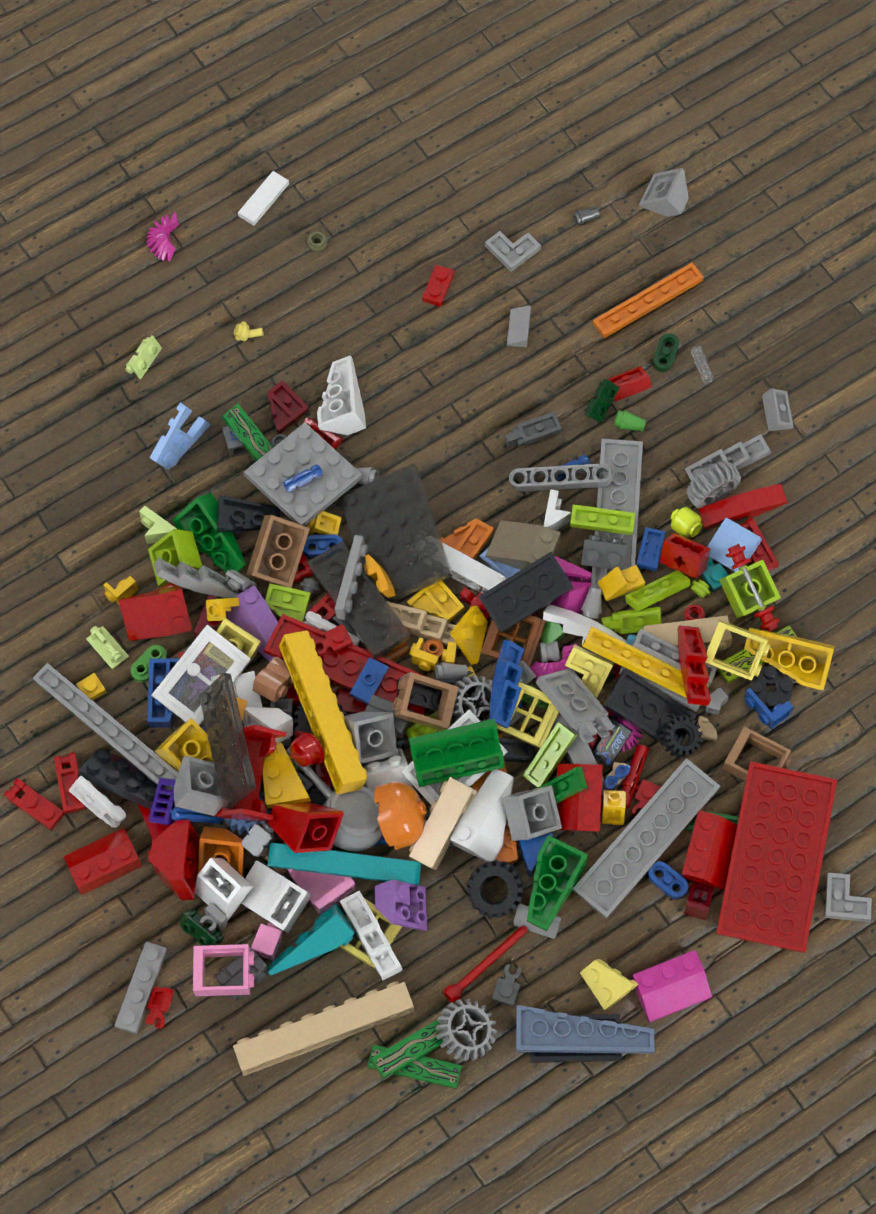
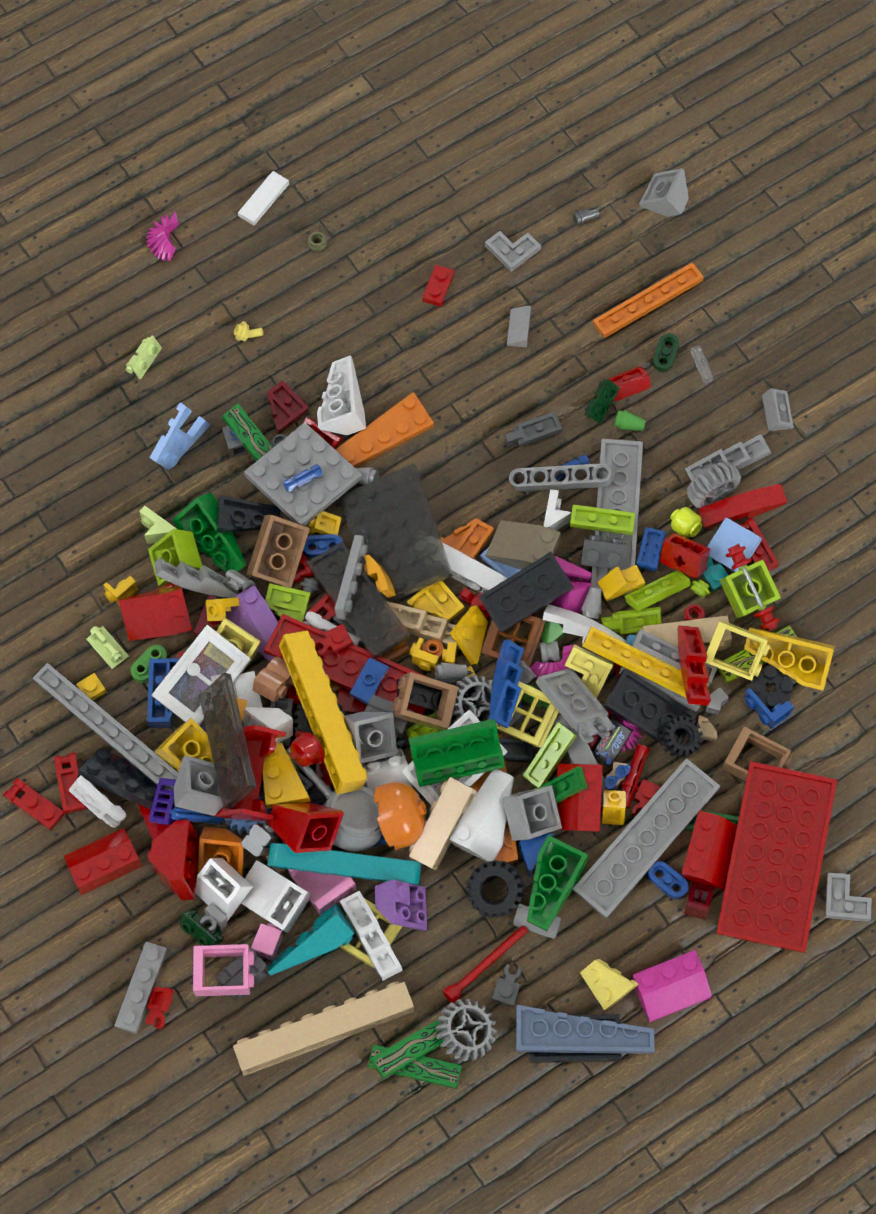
(388, 431): none -> orange wing

